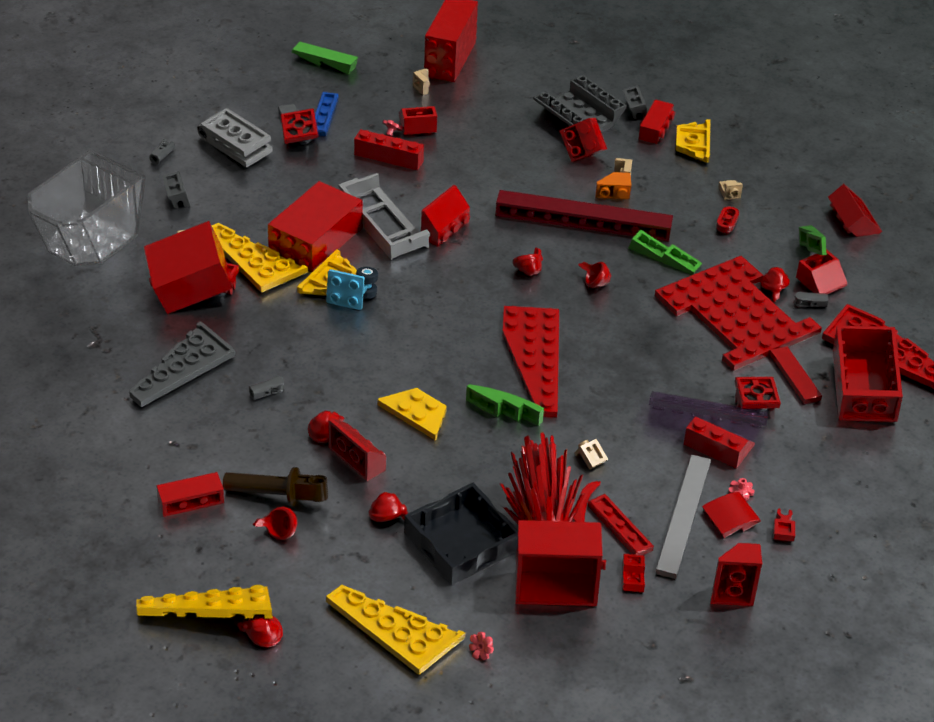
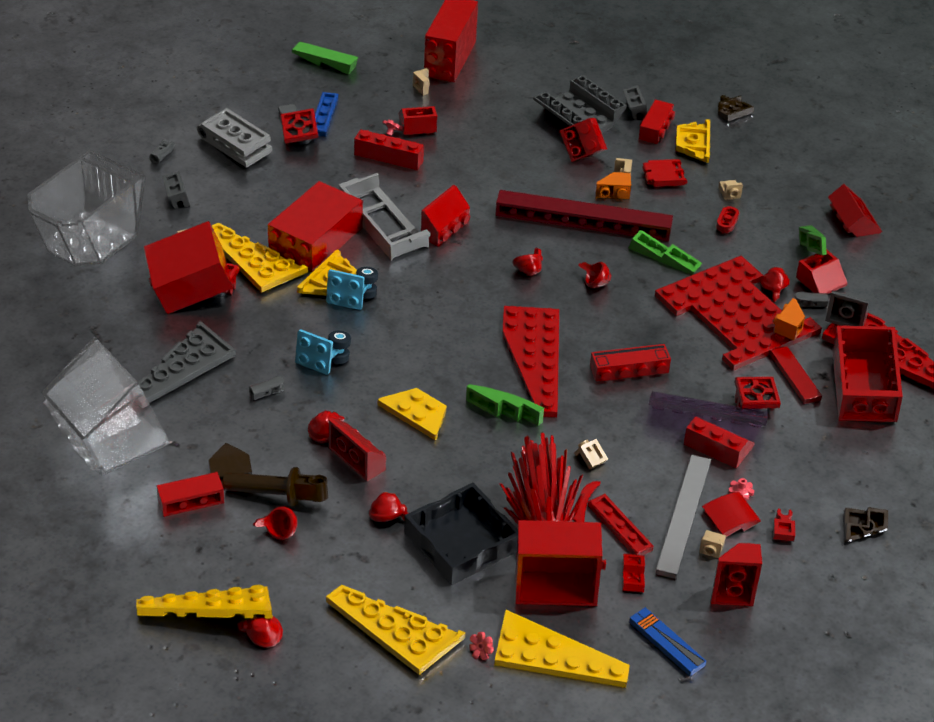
(103, 410): none -> clear windscreen
(230, 460): none -> dark brown slope
(319, 352): none -> medium azure plate
(544, 651): none -> yellow wing
(630, 362): none -> red brick
(664, 172): none -> red plate
(667, 641): none -> blue tile
(712, 544): none -> tan bracket
(733, 108): none -> dark brown slope
(790, 320): none -> orange slope
(847, 310): none -> dark grey slope
(864, 522): none -> dark brown slope

